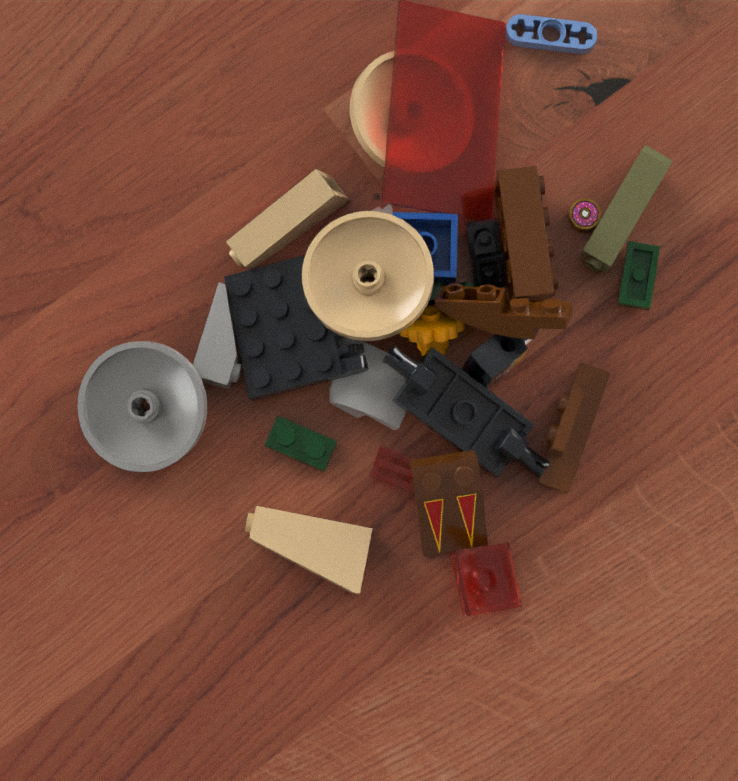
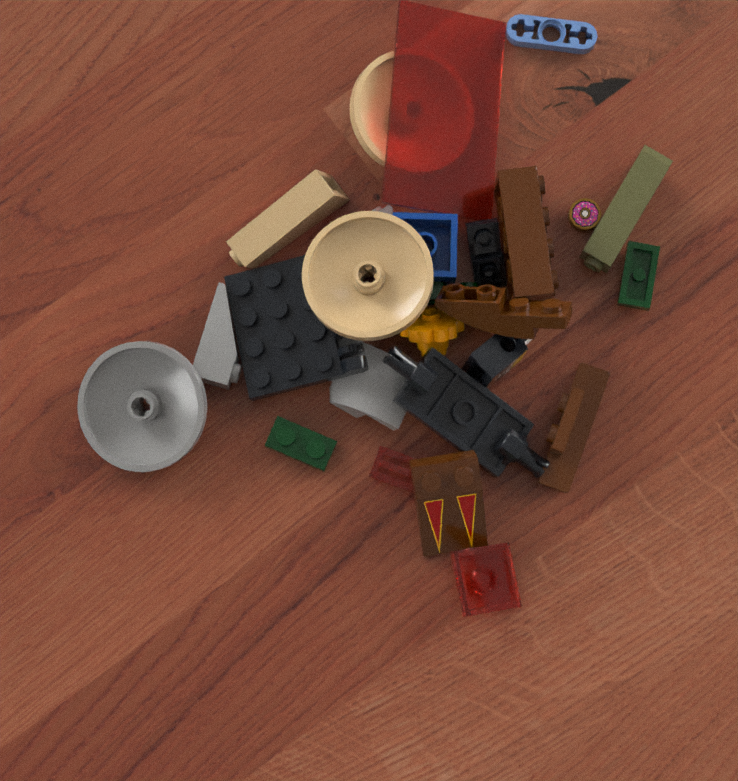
(319, 545): tan slope -> none

